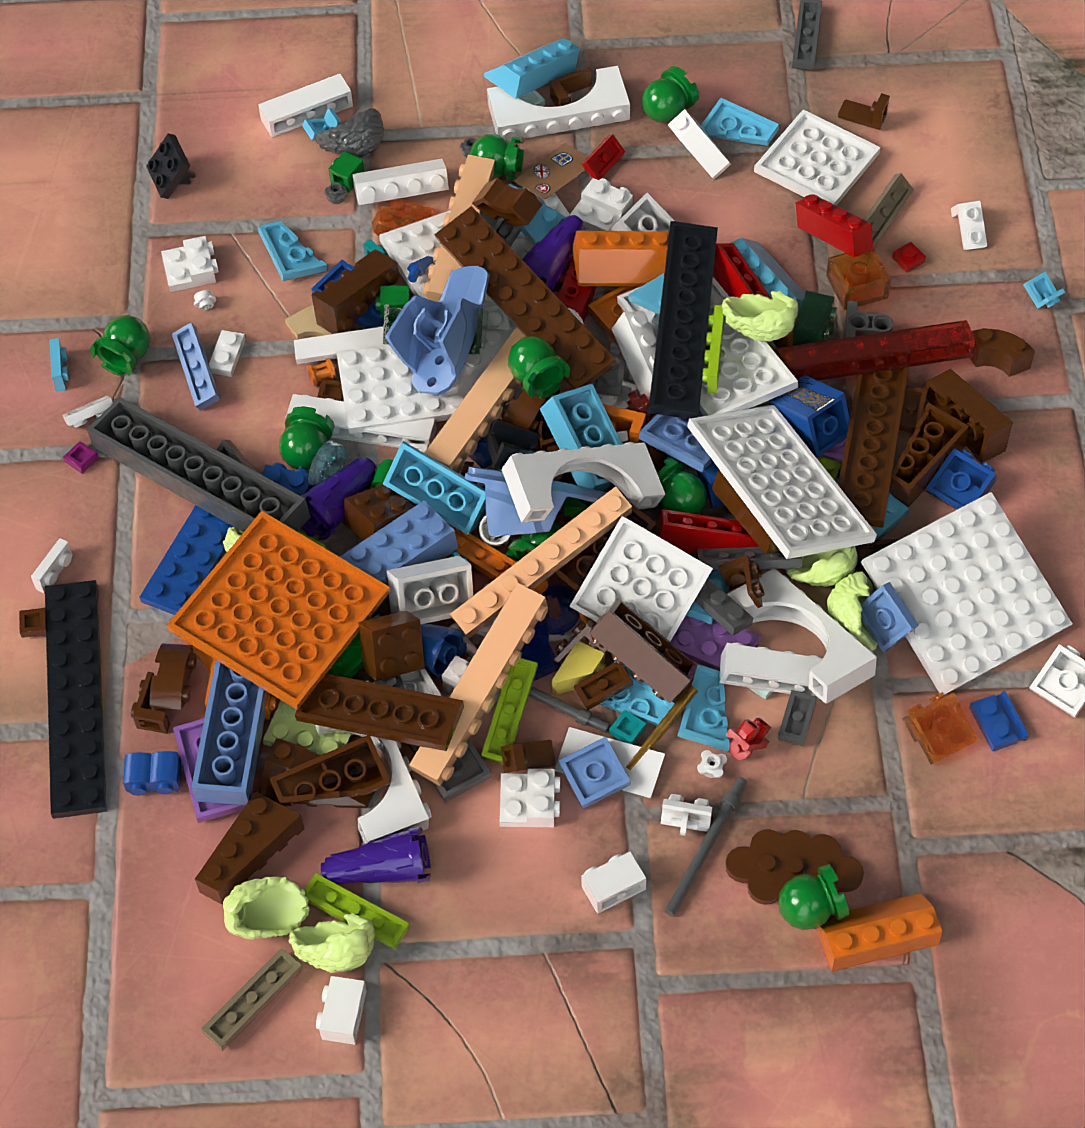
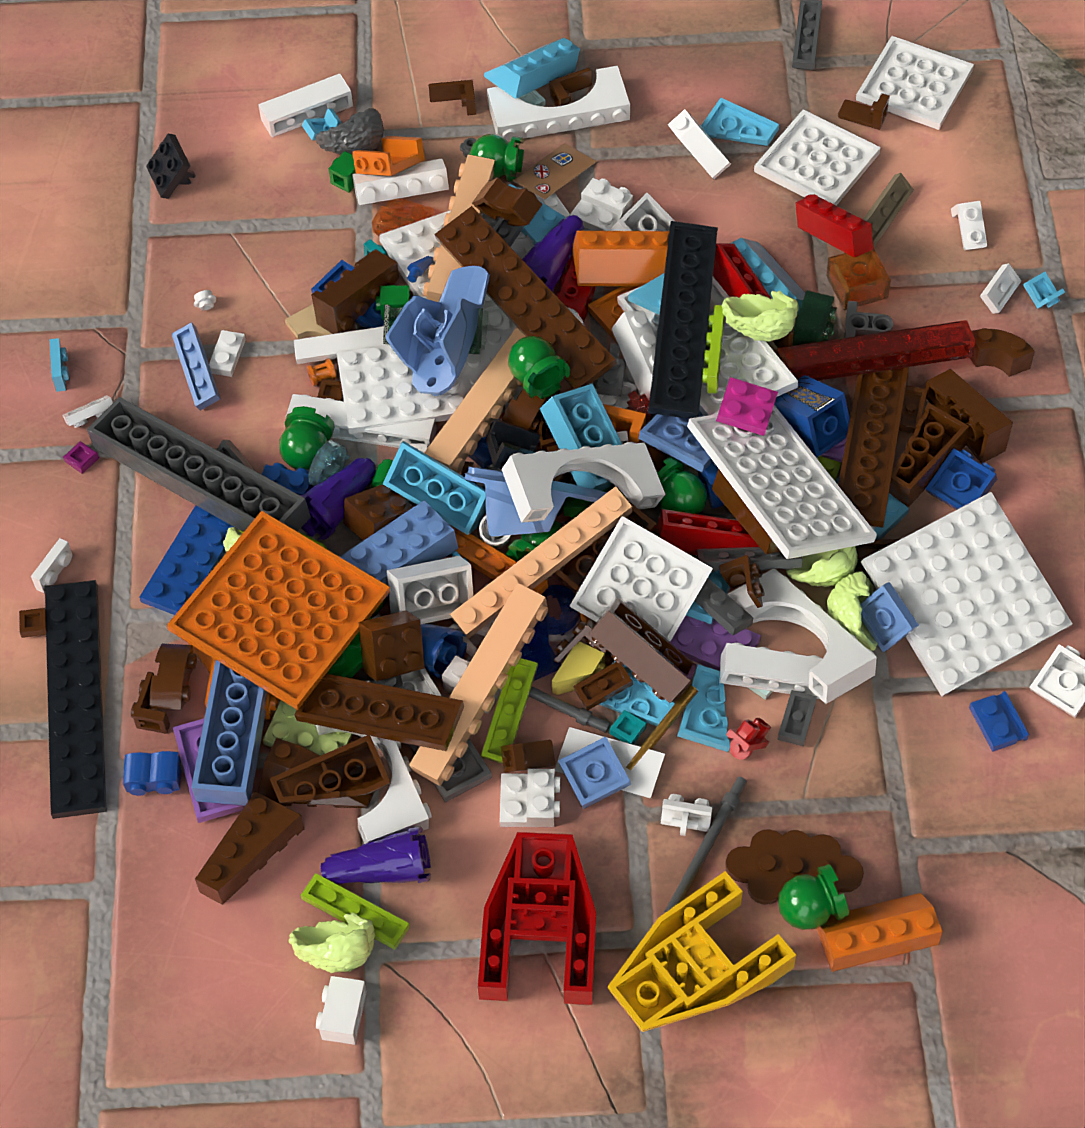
(122, 344): green tile -> none
(190, 264): white plate -> none
(251, 999): dark tan plate -> none
(265, 908): yellowish green hair -> none
(288, 254): medium azure wing -> none
(336, 193): dark grey plate -> none
(397, 156): none -> orange panel
(454, 90): none -> reddish brown bracket
(539, 898): none -> red wedge
(603, 157): red plate -> none
(613, 882): white brick -> none
(669, 95): green tile -> none
(684, 972): none -> yellow wedge
(708, 770): white plate -> none
(747, 406): none -> dark pink plate
(908, 257): red plate -> none
(918, 80): none -> white plate
(940, 727): clear orange plate -> none
(1000, 288): none -> white plate

